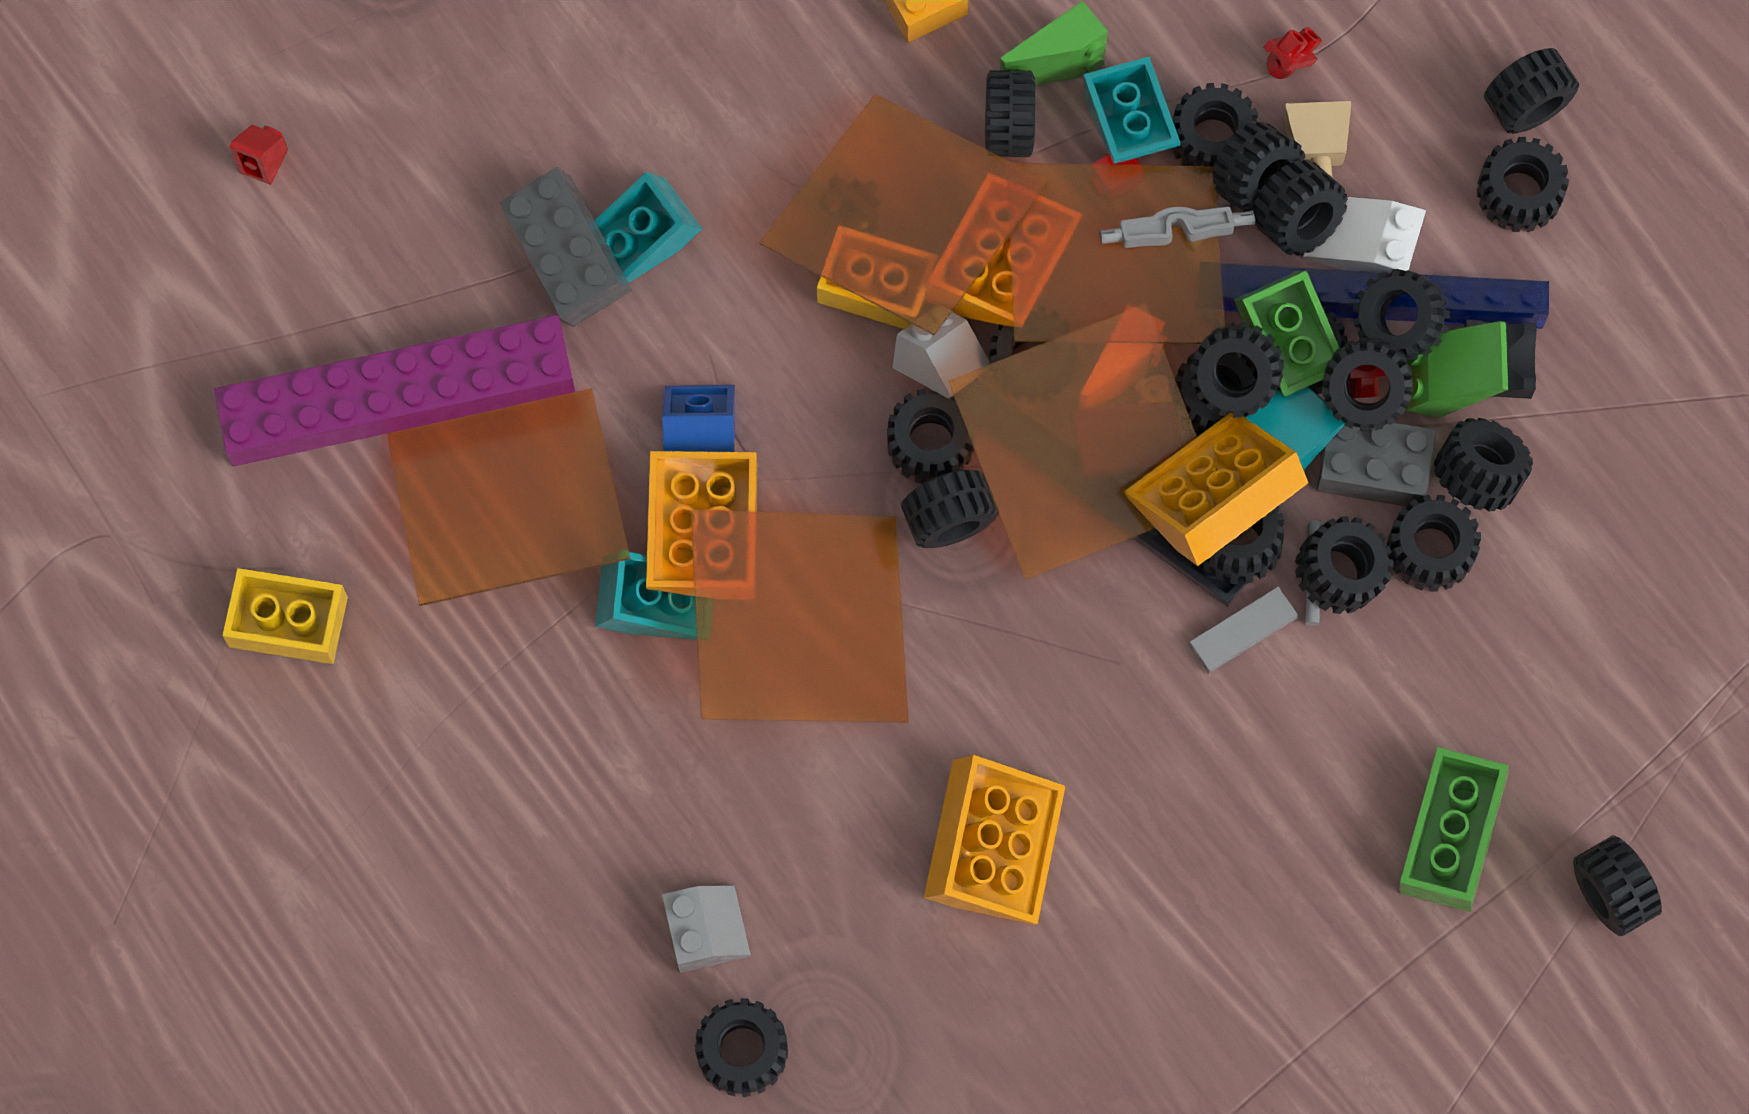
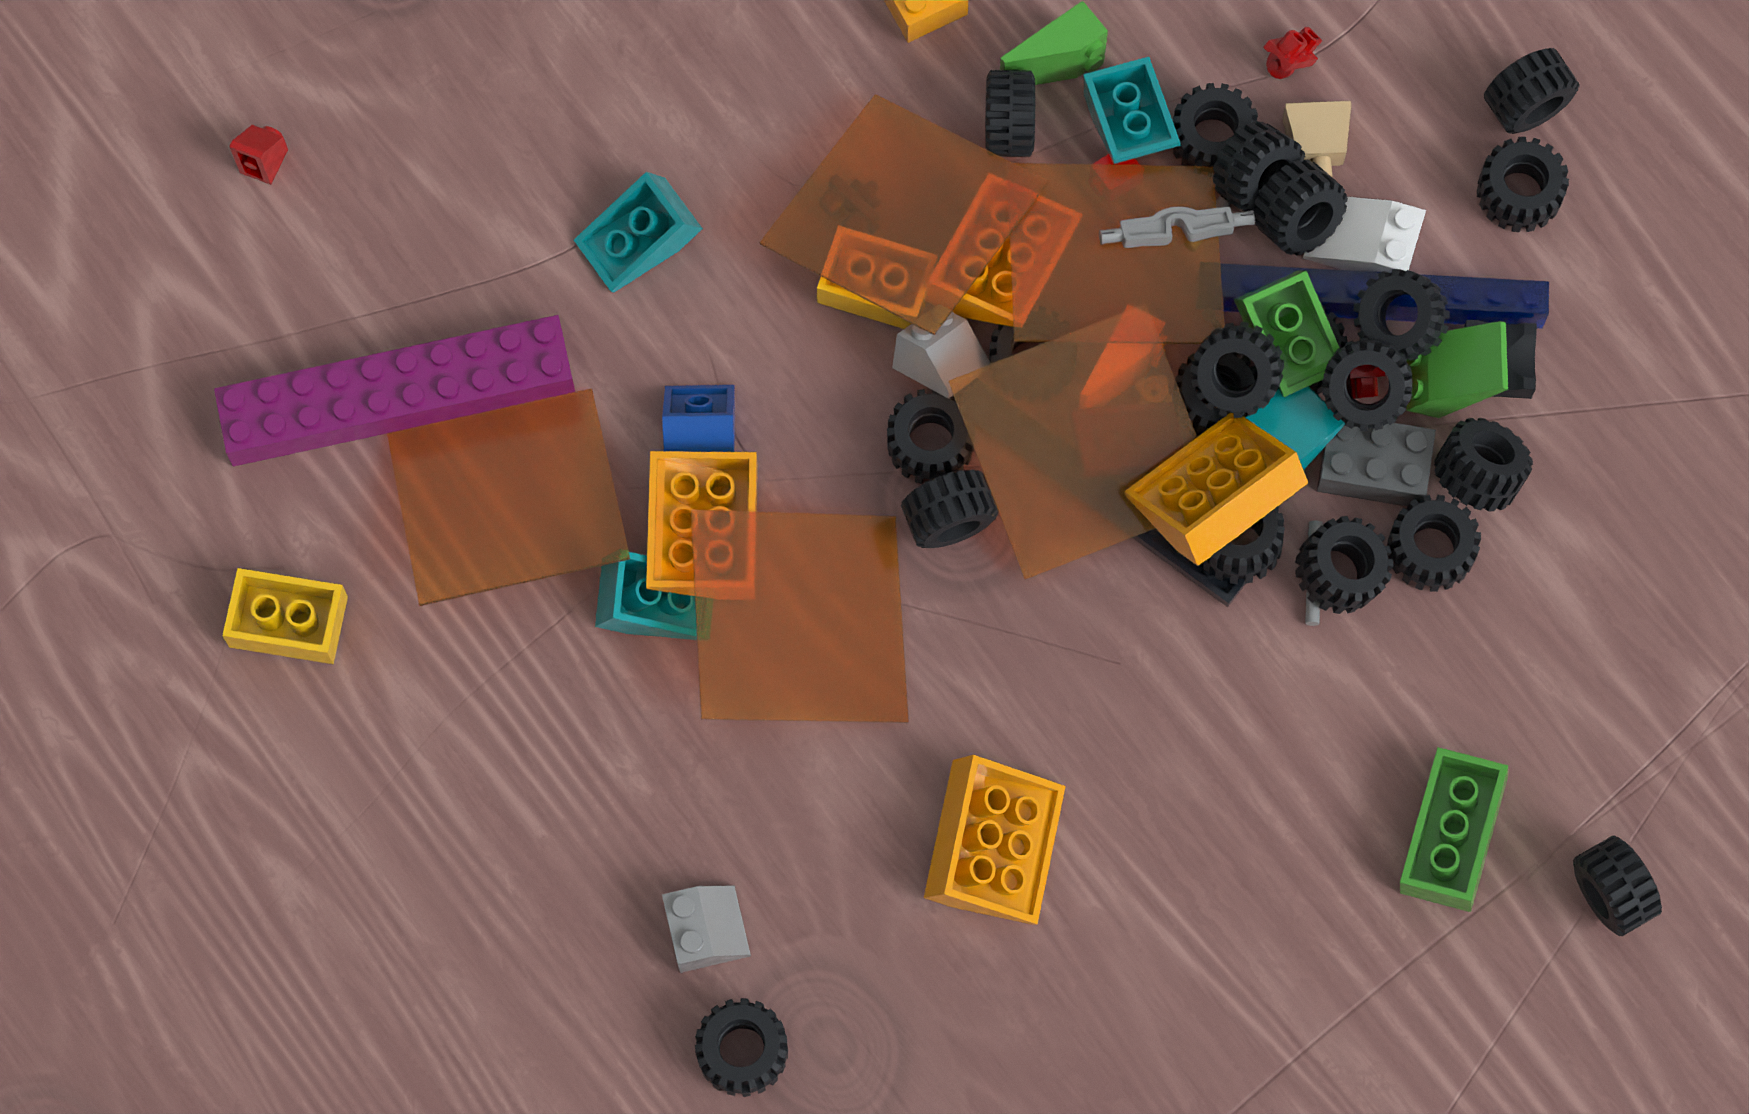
(565, 246): dark grey brick -> none
(1243, 630): light grey tile -> none

